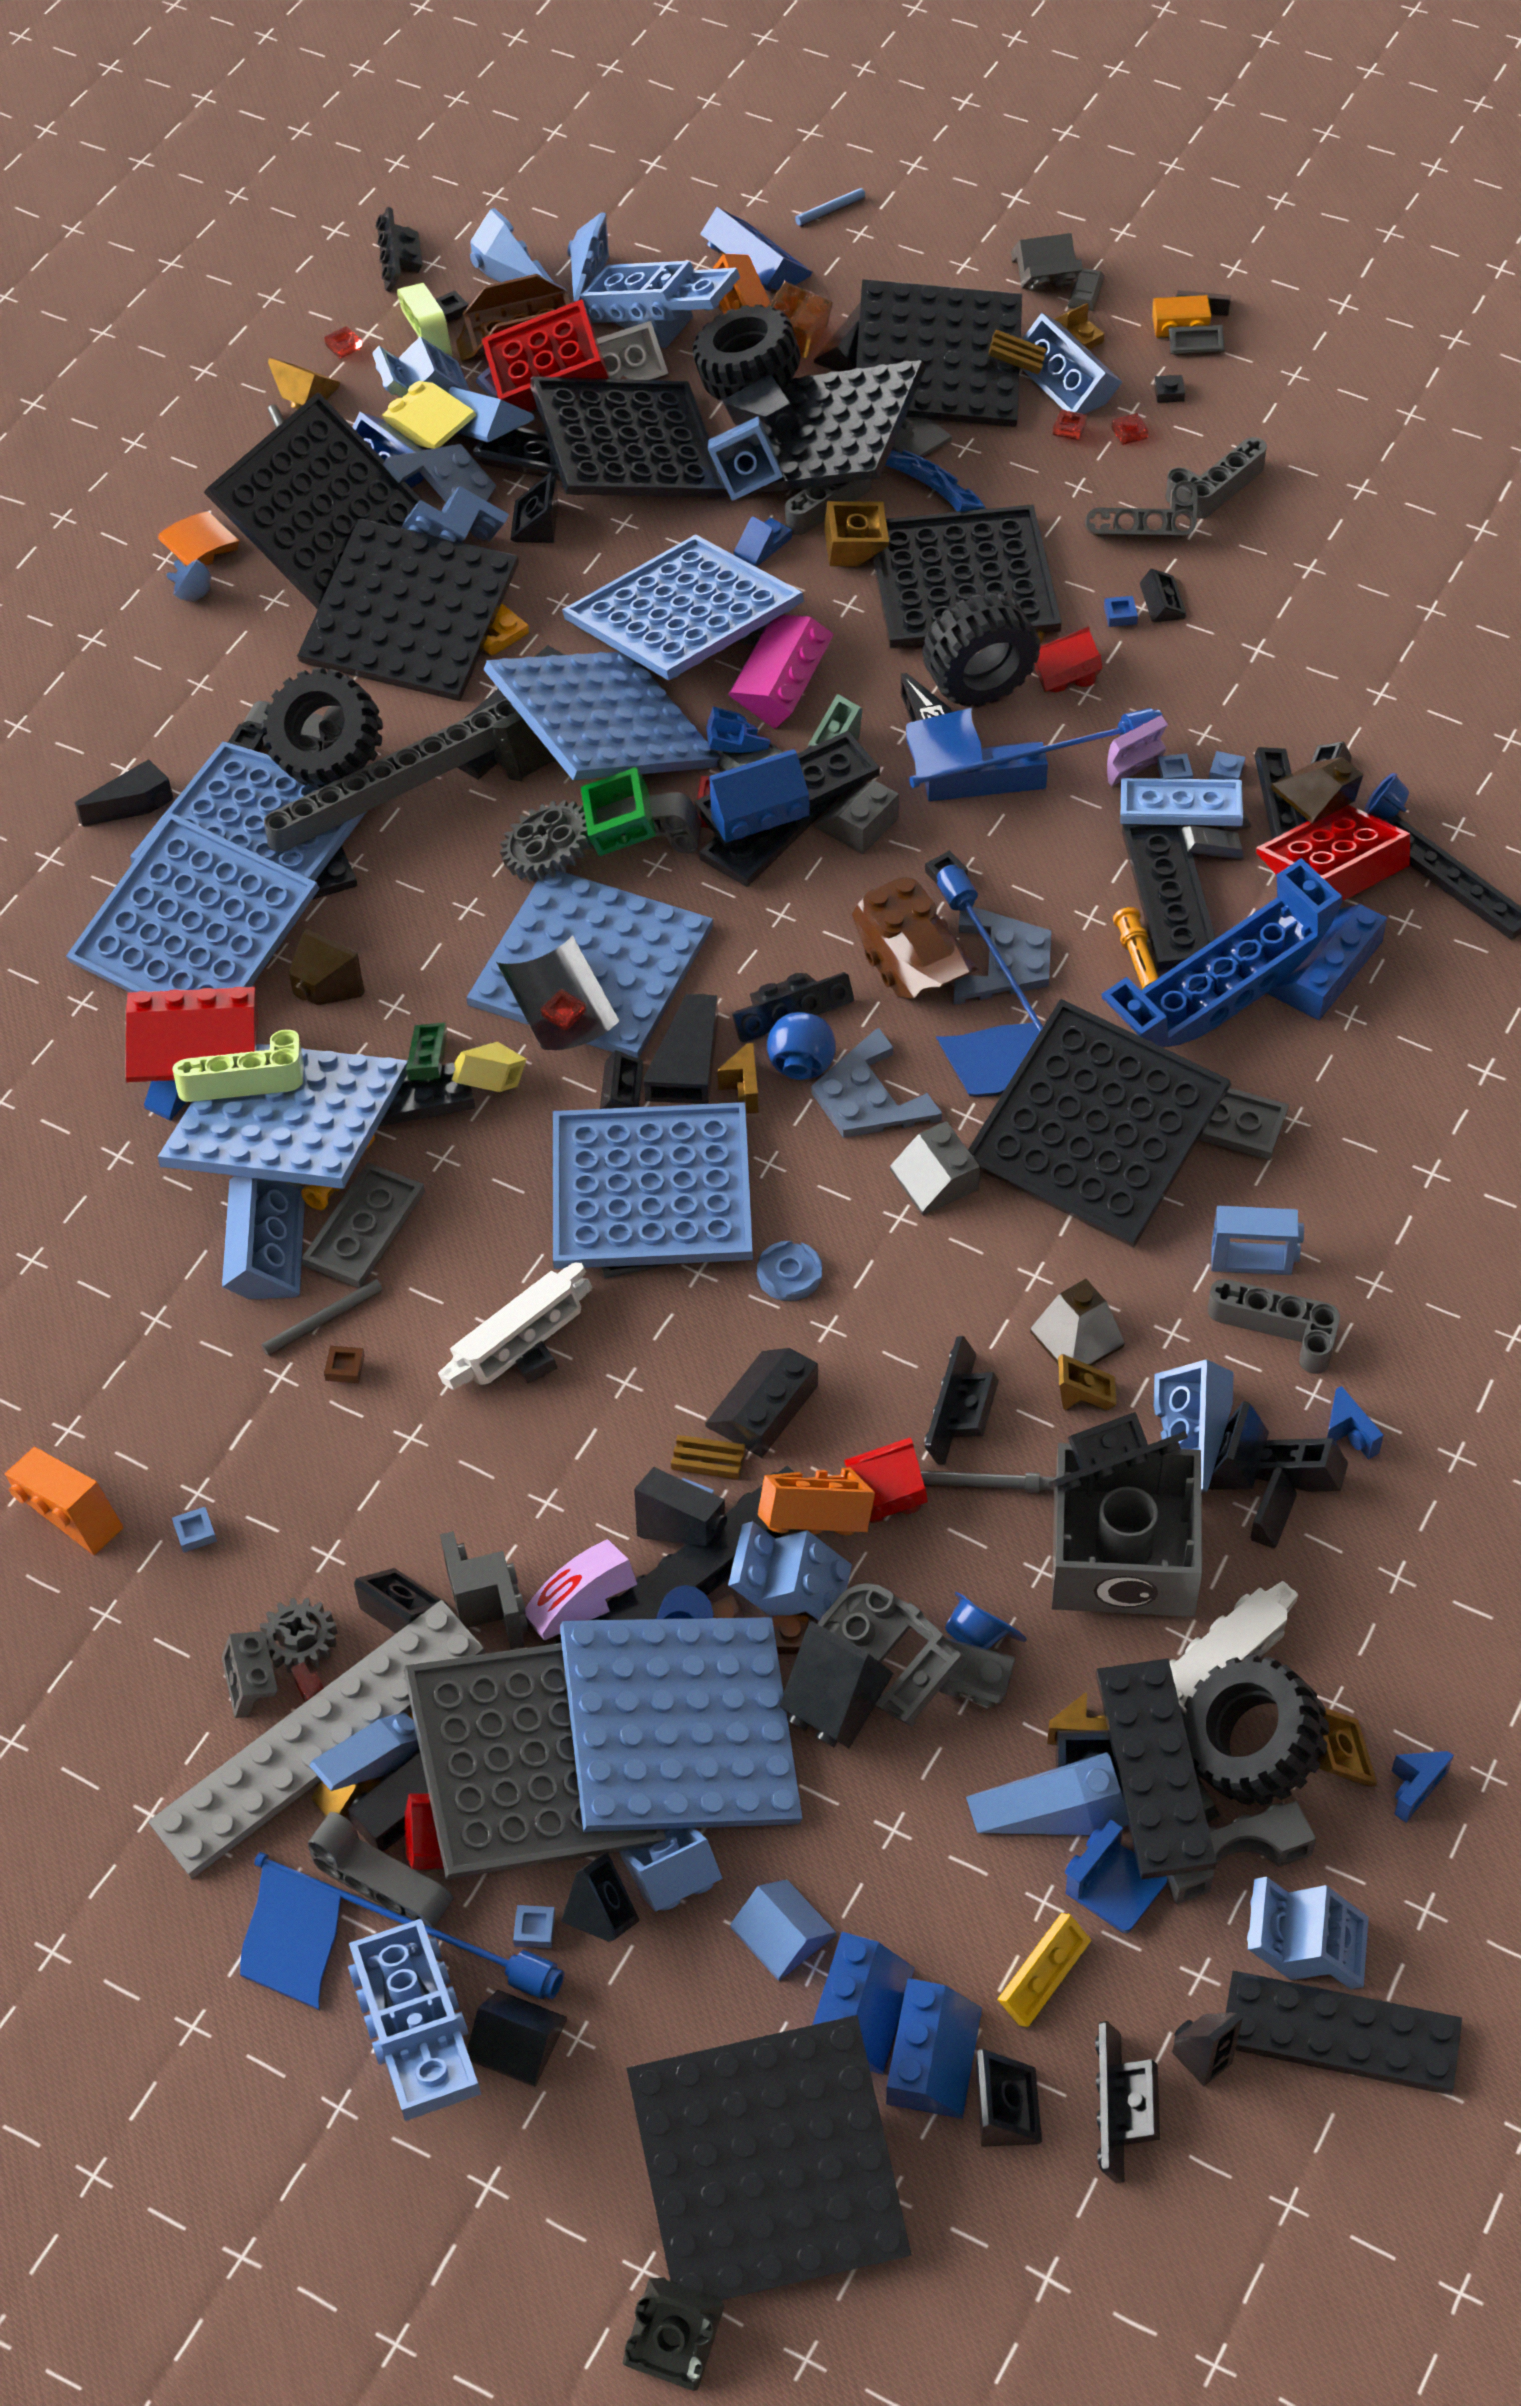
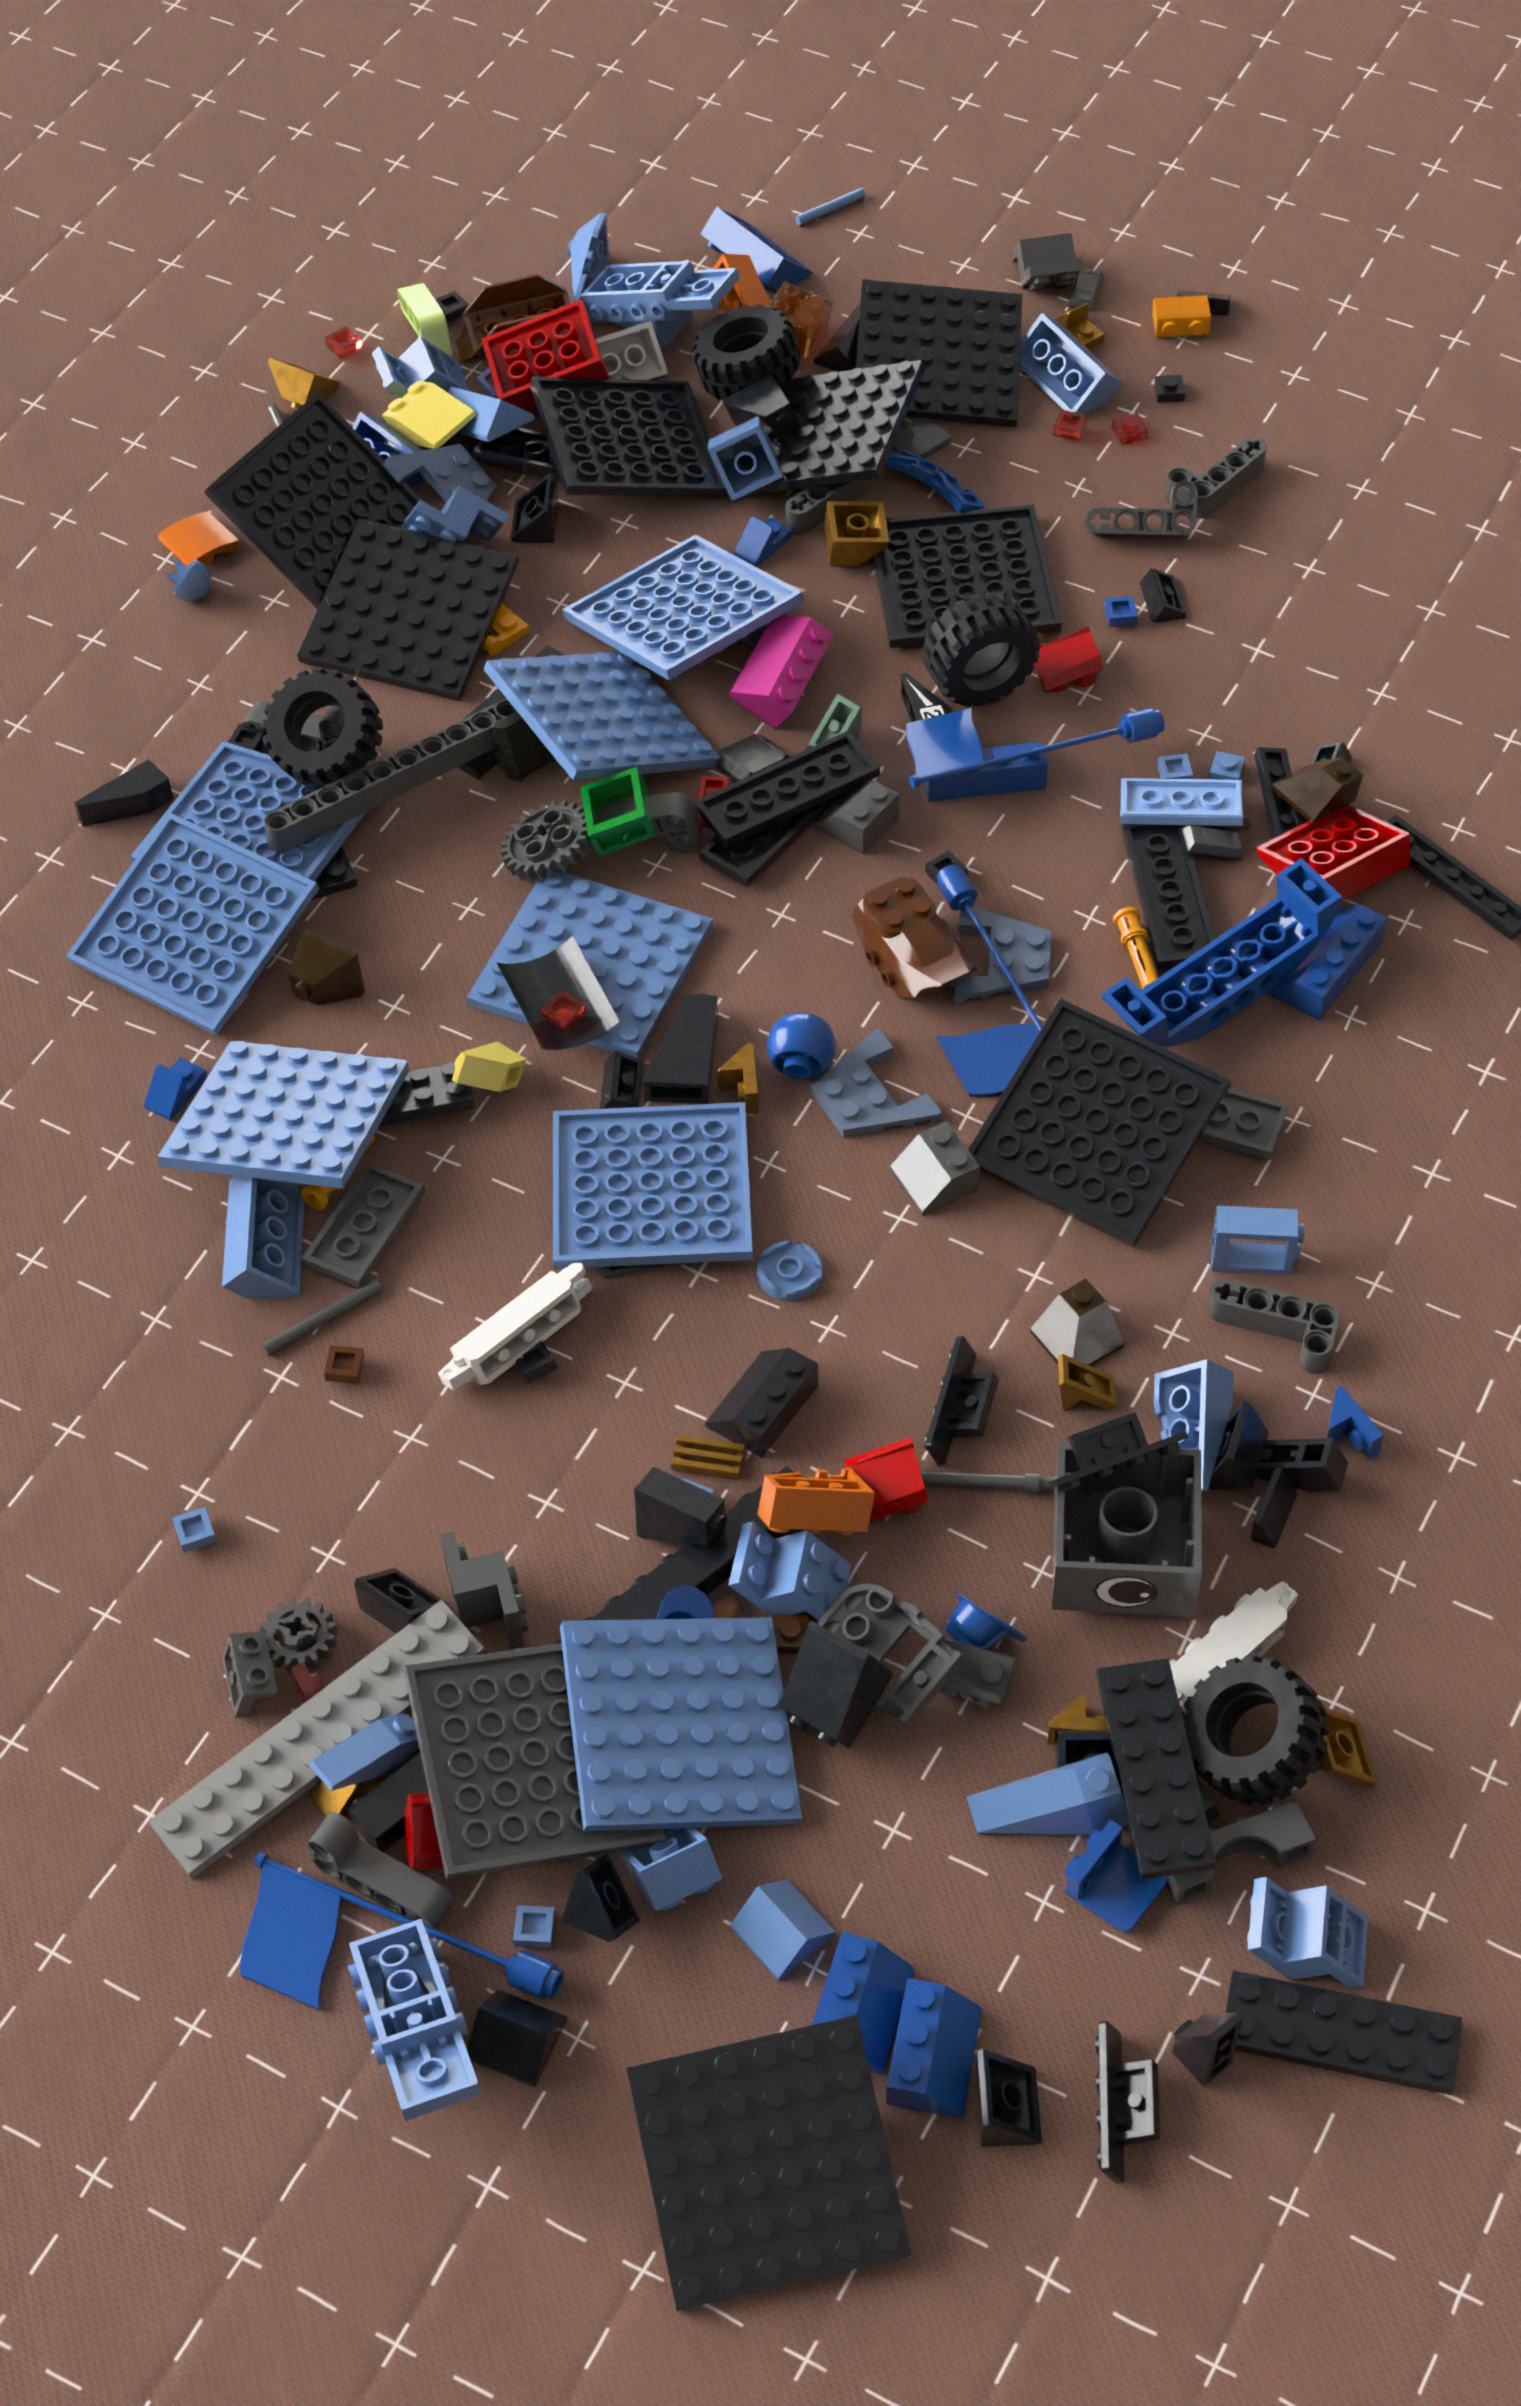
(65, 1499): orange wedge -> none
(186, 1025): red slope -> none
(243, 1073): yellowish green beam -> none
(397, 247): black bracket -> none
(426, 1052): dark green plate -> none
(499, 253): medium blue wedge -> none
(580, 1589): lavender slope -> none
(673, 2333): pearl dark grey slope -> none
(732, 733): blue slope -> none
(758, 796): blue slope -> none
(794, 995): black bracket -> none
(1014, 349): pearl gold tile -> none
(1044, 1970): yellow plate -> none
(1136, 750): lavender slope -> none
(1196, 339): dark grey tile -> none
(1388, 798): blue piece -> none
(1421, 1776): blue slope -> none

